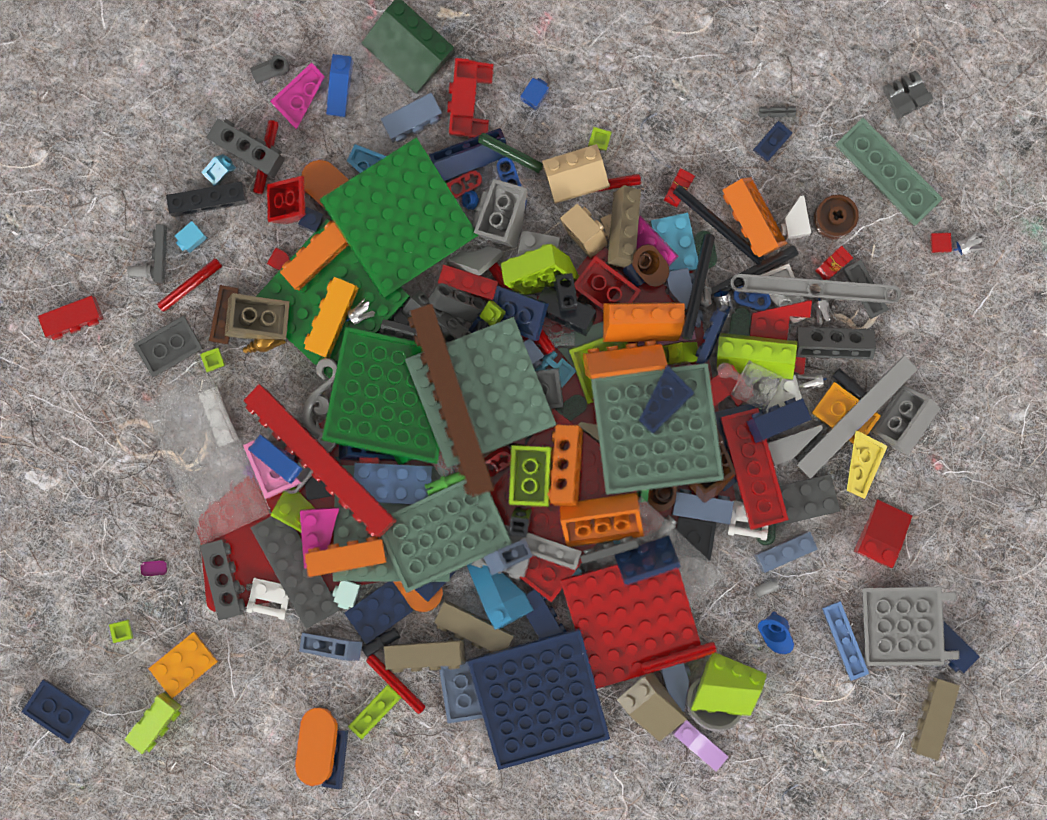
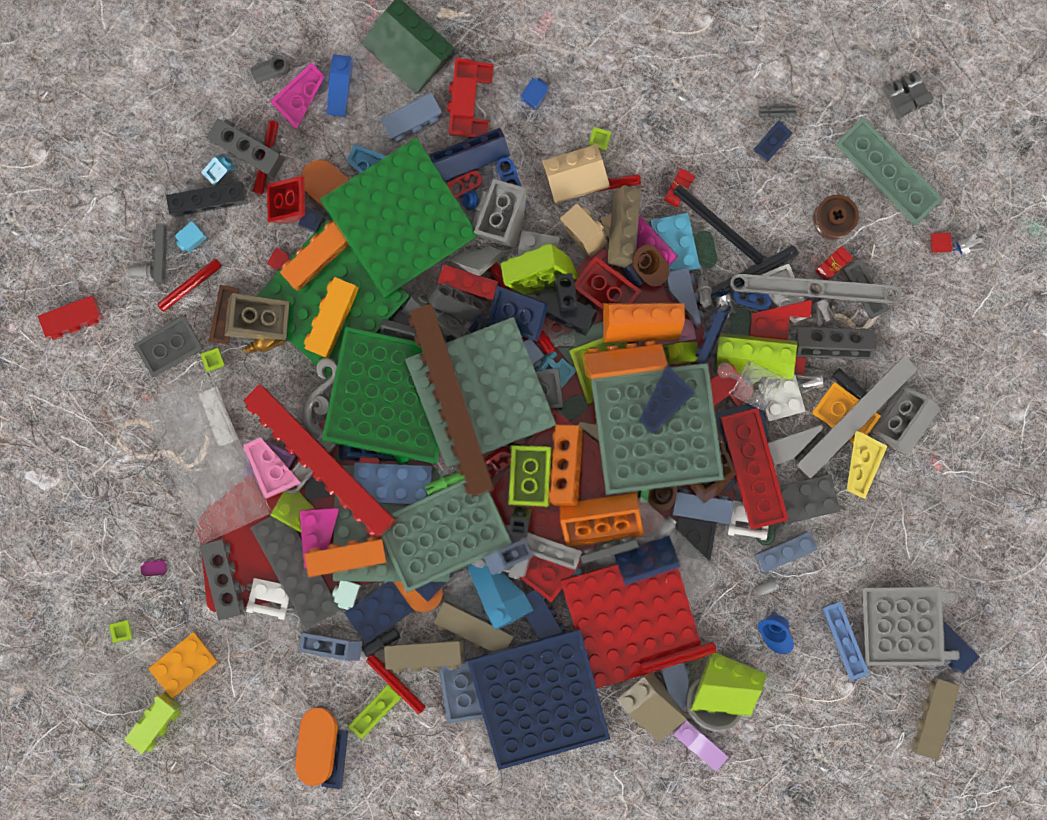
(56, 711): dark blue plate -> none
(275, 459): blue beam -> none
(356, 315): flat silver piece -> none
(492, 313): lime plate -> none
(510, 152): dark green axle -> none
(698, 286): black axle -> none
(754, 217): orange slope -> none
(778, 419): dark blue brick -> none
(796, 221): white slope -> none
(883, 534): red slope -> none

